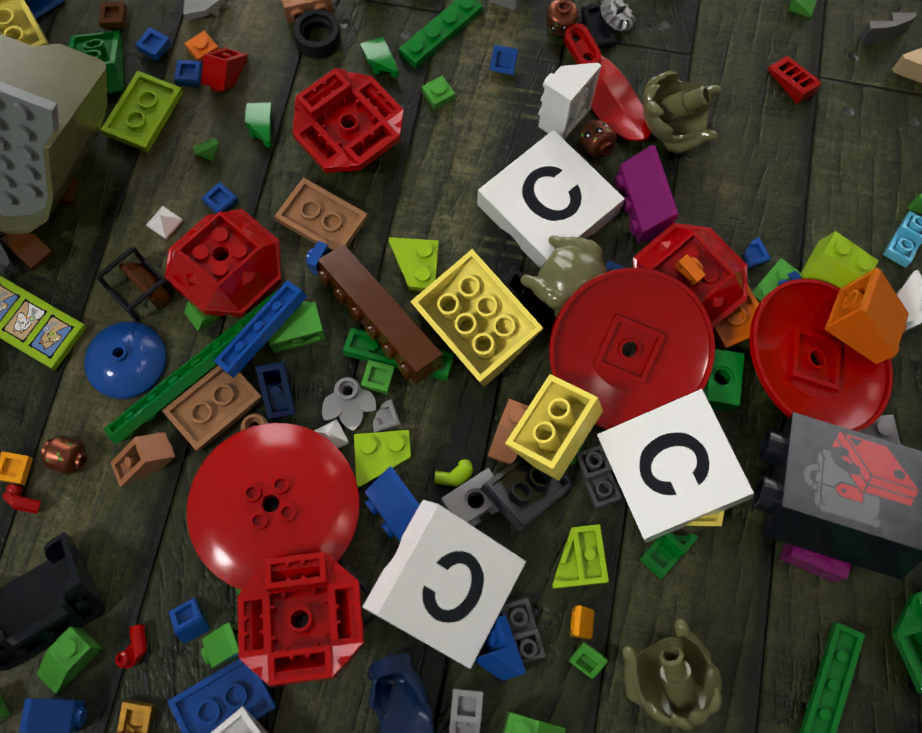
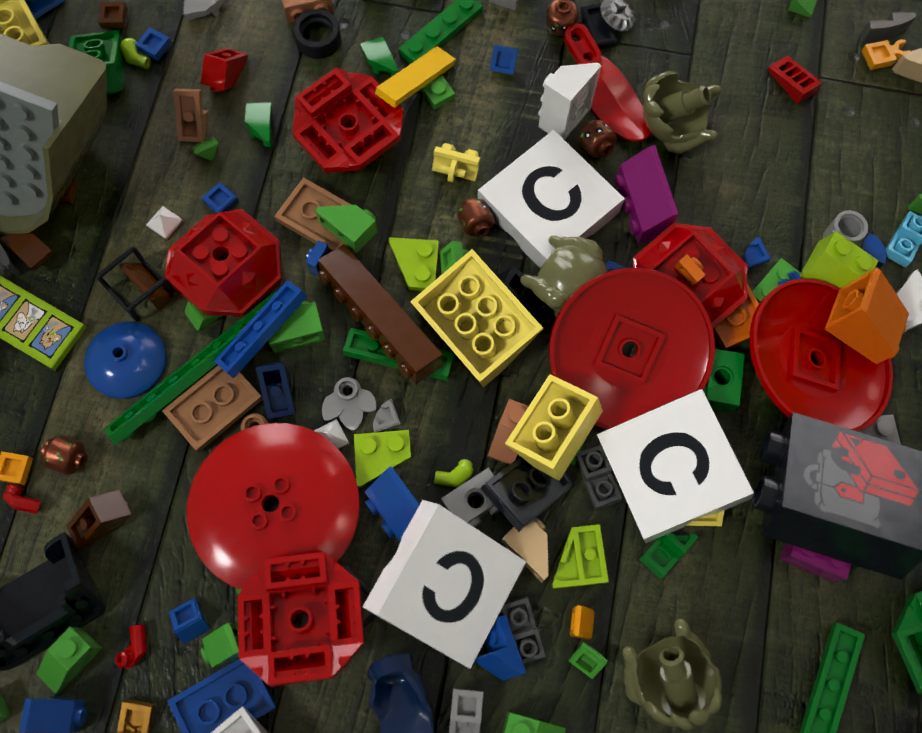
(98, 518): none -> reddish brown slope
(131, 55): none -> lime arm
(142, 111): lime plate -> none
(142, 458): nougat slope -> none
(188, 73): blue tile -> none
(190, 116): none -> nougat slope
(200, 45): orange plate -> none
(348, 224): none -> bright green slope
(378, 377): bright green plate -> none
(415, 76): none -> yellow tile
(451, 254): none -> bright green tile
(455, 163): none -> light yellow hips
(476, 217): none -> copper head
(531, 546): none -> tan slope
(850, 225): none -> light grey piece
(875, 248): none -> blue tile
(883, 54): none -> light orange plate

